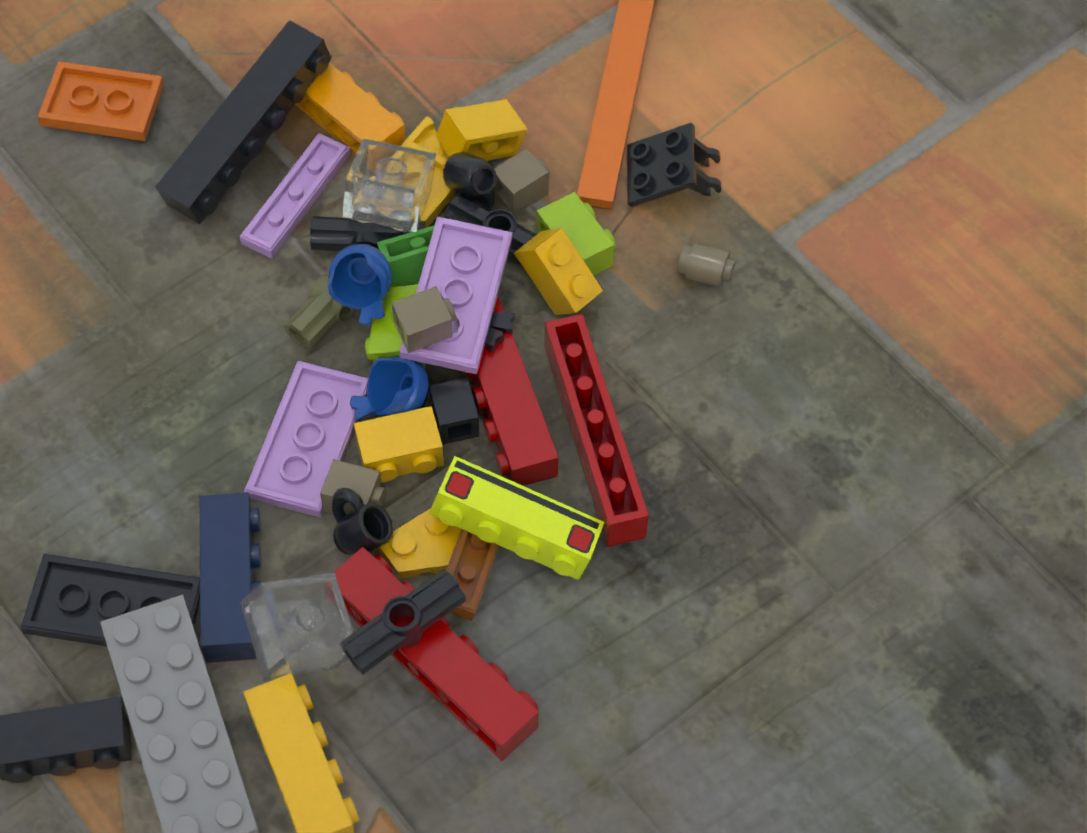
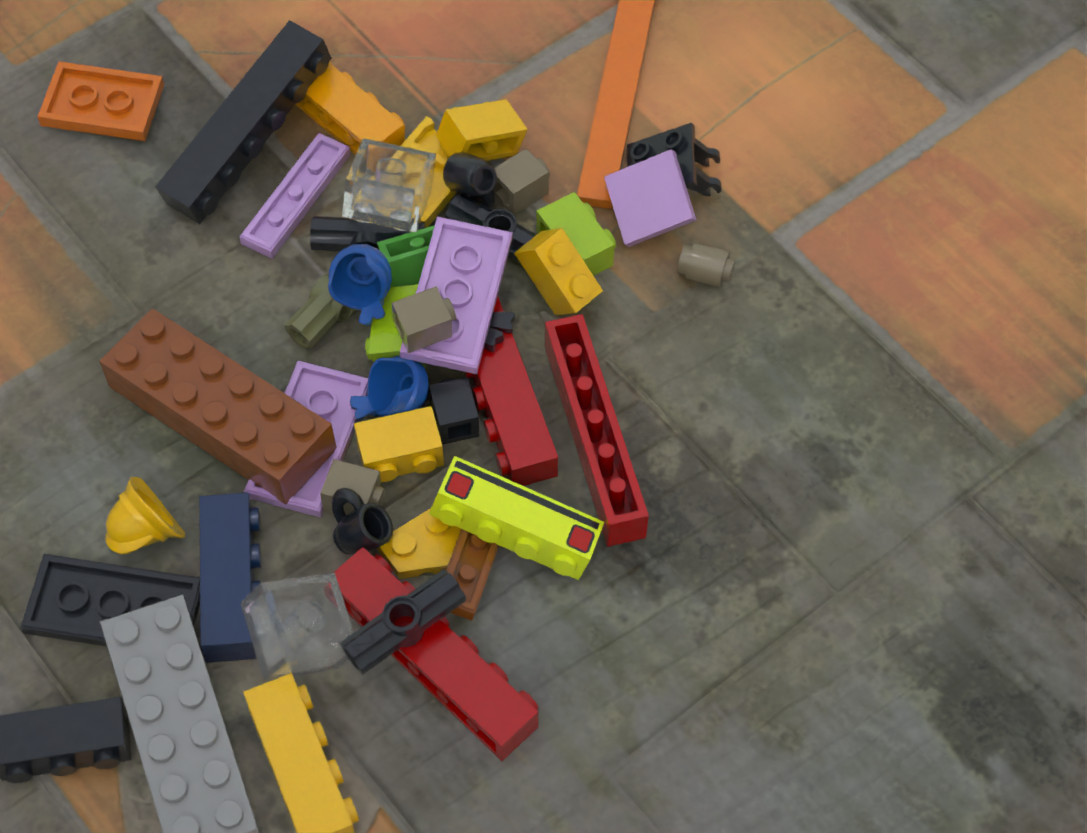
(139, 520): none -> yellow piece
(219, 405): none -> dark orange brick
(650, 198): none -> lavender tile

